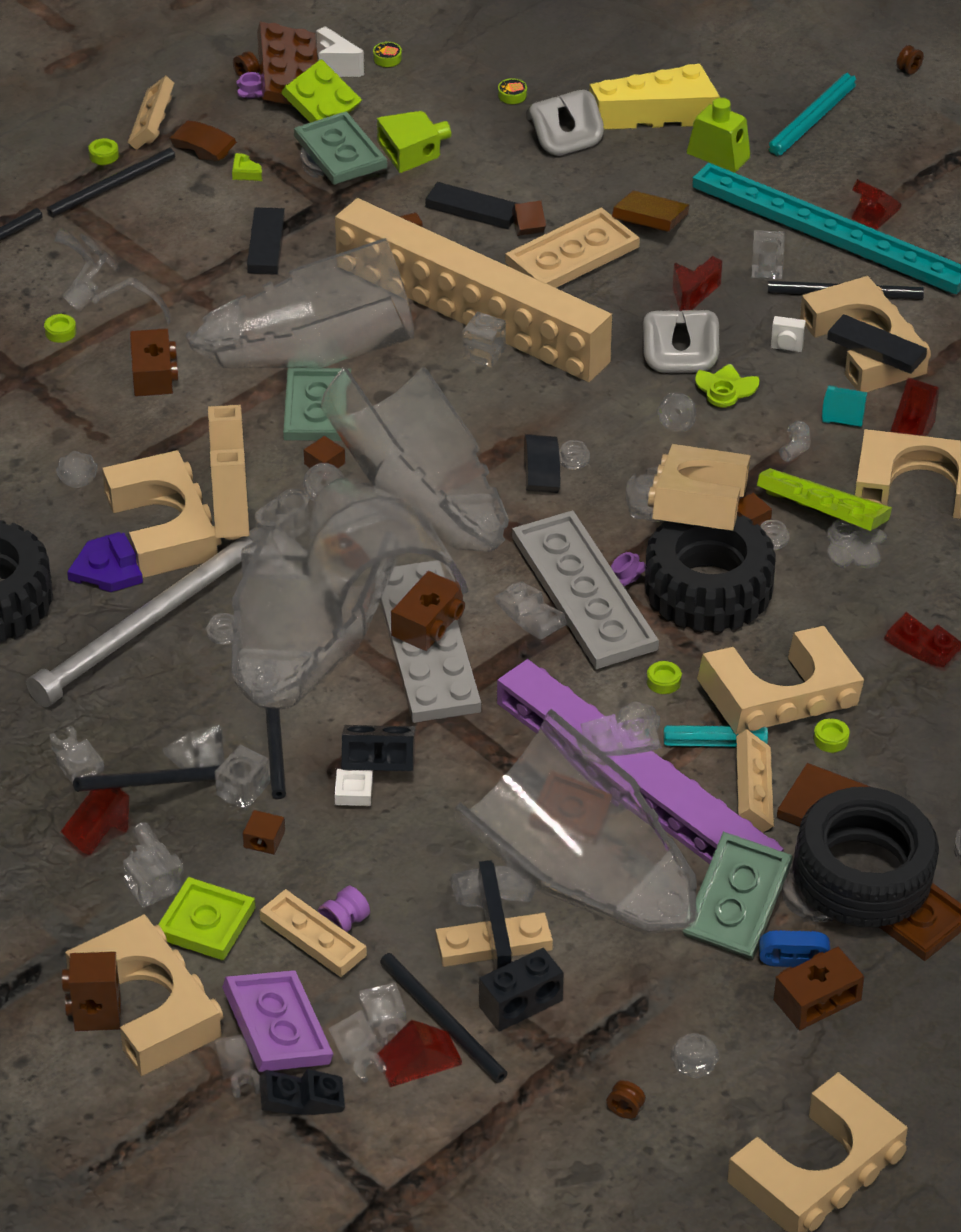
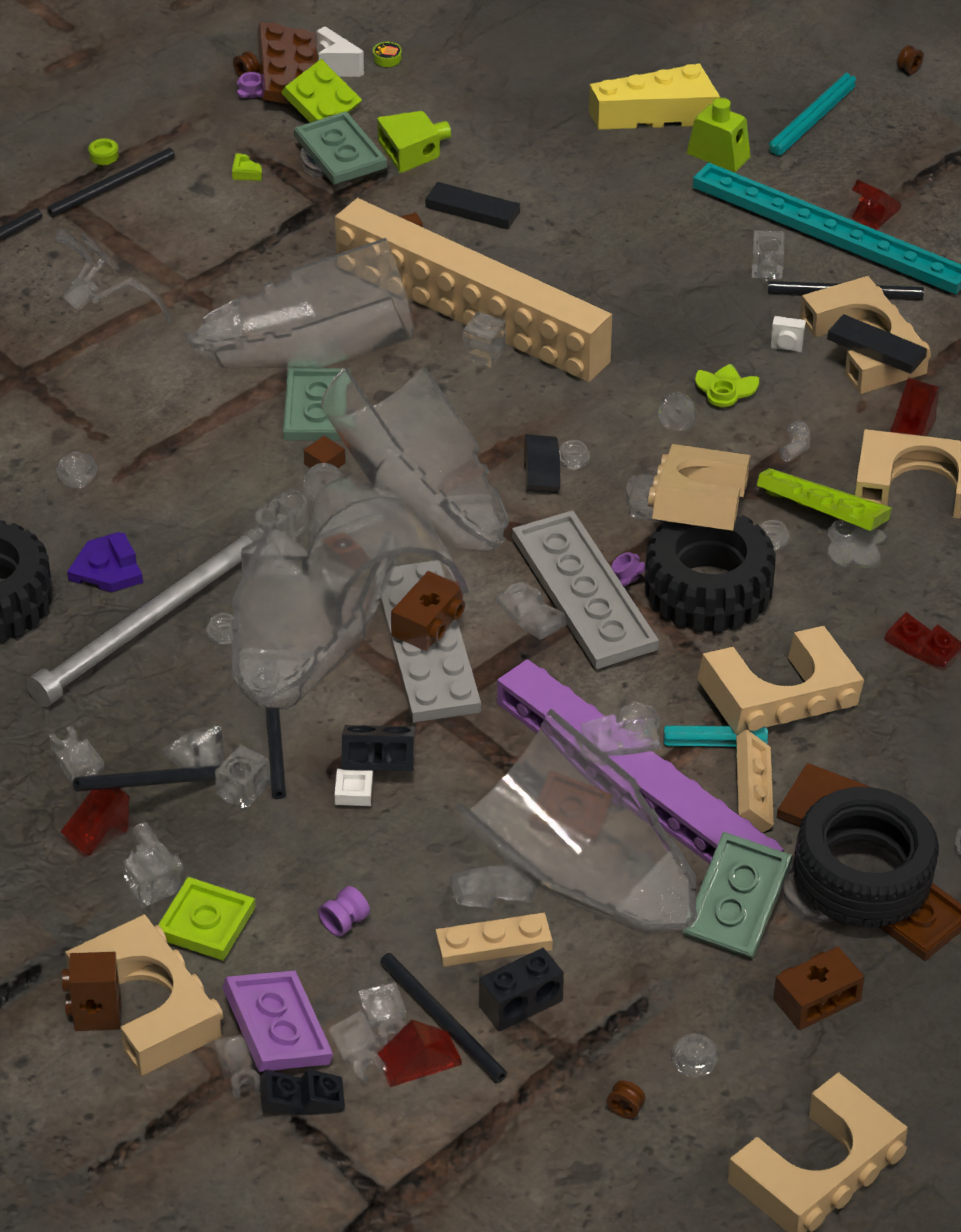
(60, 328): lime tile -> none
(151, 113): tan plate -> none
(152, 362): reddish brown brick -> none
(167, 482): tan arch -> none
(205, 140): reddish brown slope -> none
(228, 472): tan arch -> none
(264, 832): reddish brown piece -> none
(266, 240): black tile -> none
(313, 933): tan plate -> none
(494, 914): black tile -> none
(512, 91): tile -> none
(529, 218): reddish brown piece -> none
(573, 249): tan plate -> none
(586, 116): light grey piece -> none
(650, 211): reddish brown tile -> none
(664, 677): lime tile -> none
(695, 286): clear red slope -> none
(703, 334): light grey piece -> none
(754, 508): reddish brown piece -> none
(791, 947): blue beam -> none
(831, 735): lime tile -> none
(844, 406): teal tile -> none

